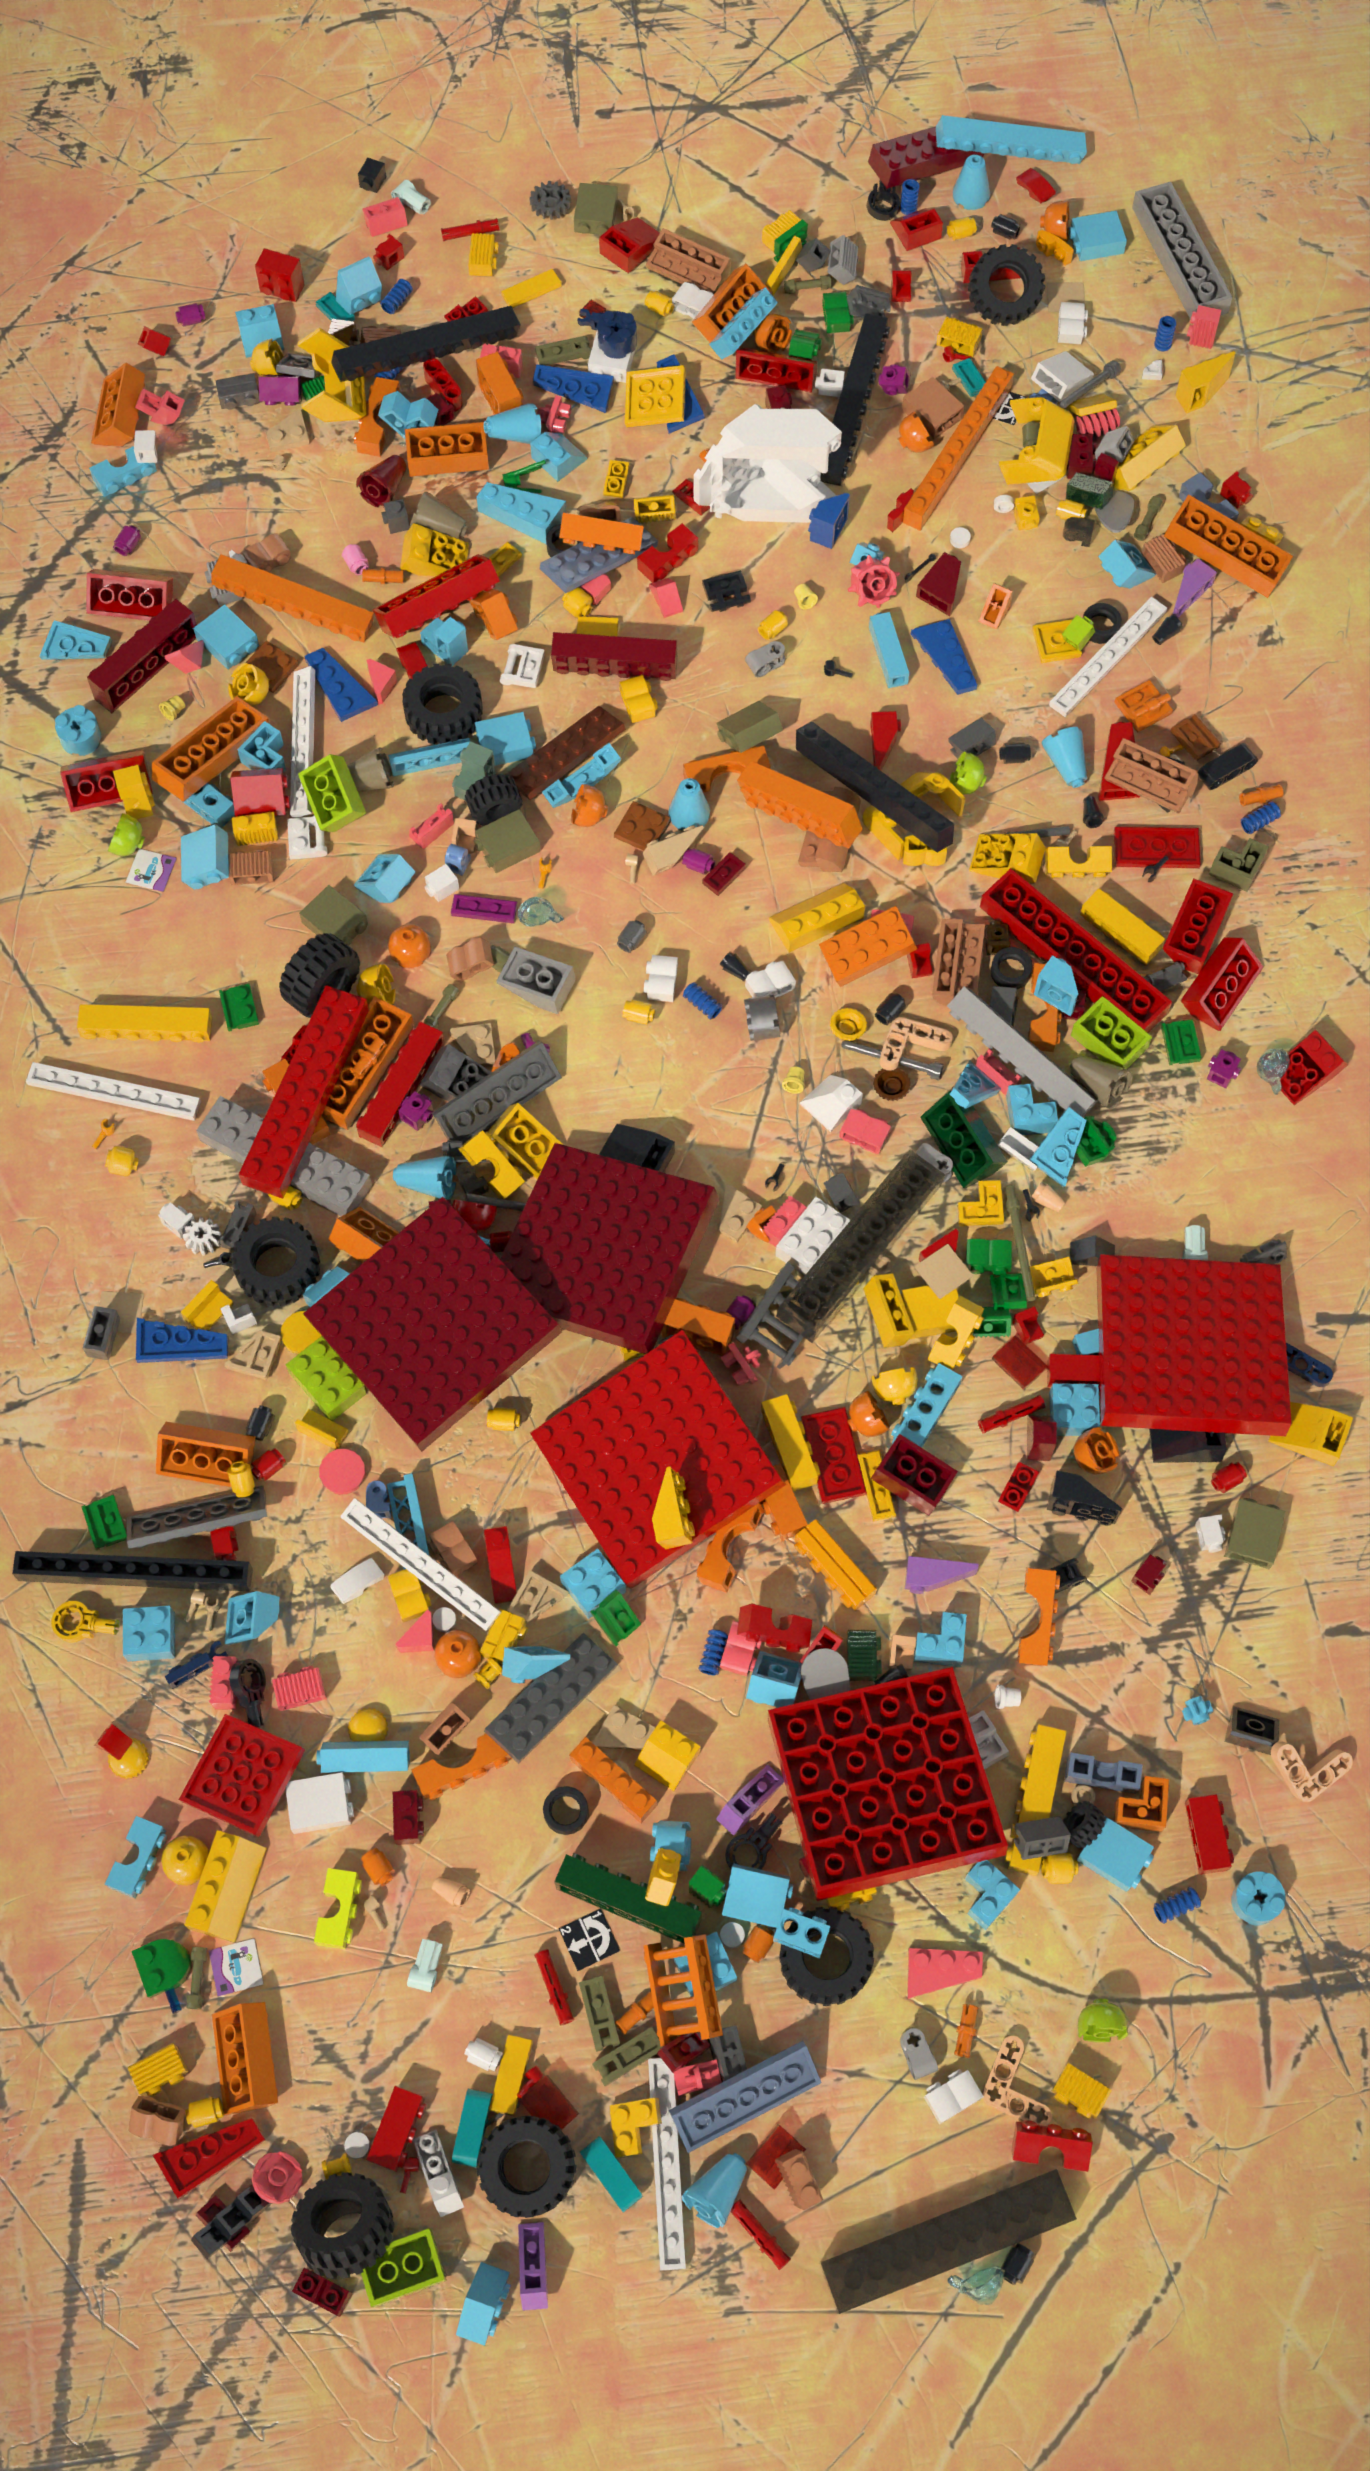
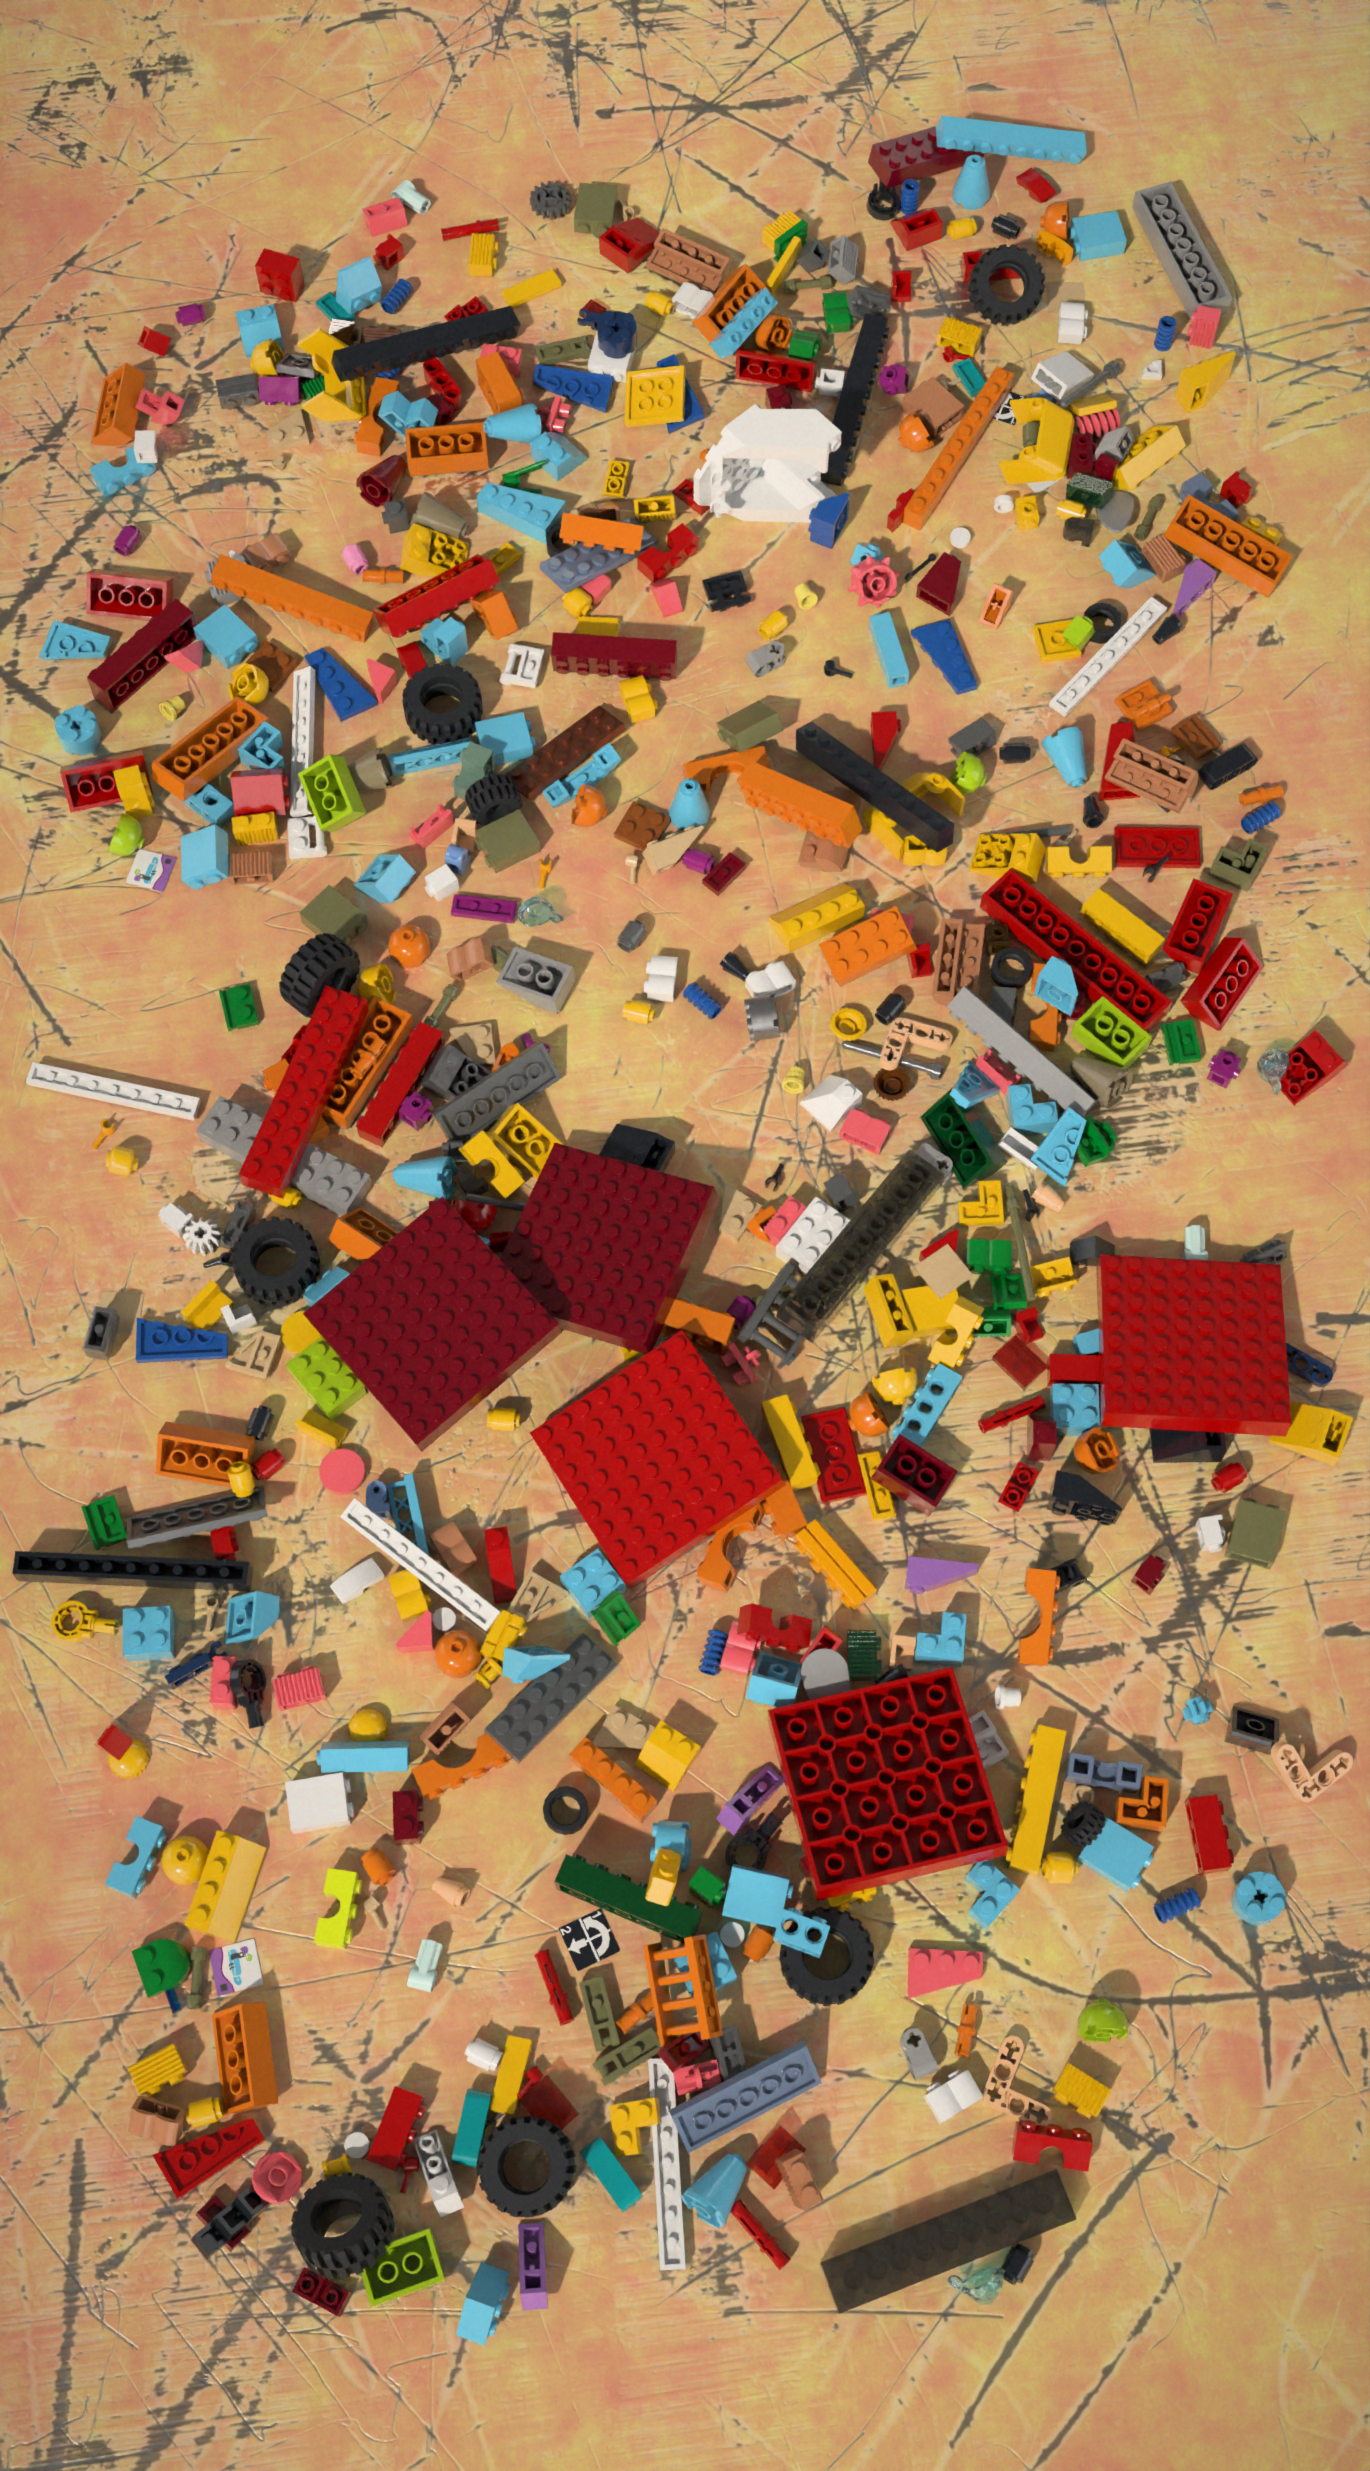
(144, 1022): yellow brick -> none
(196, 1598): tan hand -> none
(242, 1775): red plate -> none
(372, 175): black brick -> none
(670, 1513): yellow slope -> none
(1042, 1837): dark grey hinge -> none

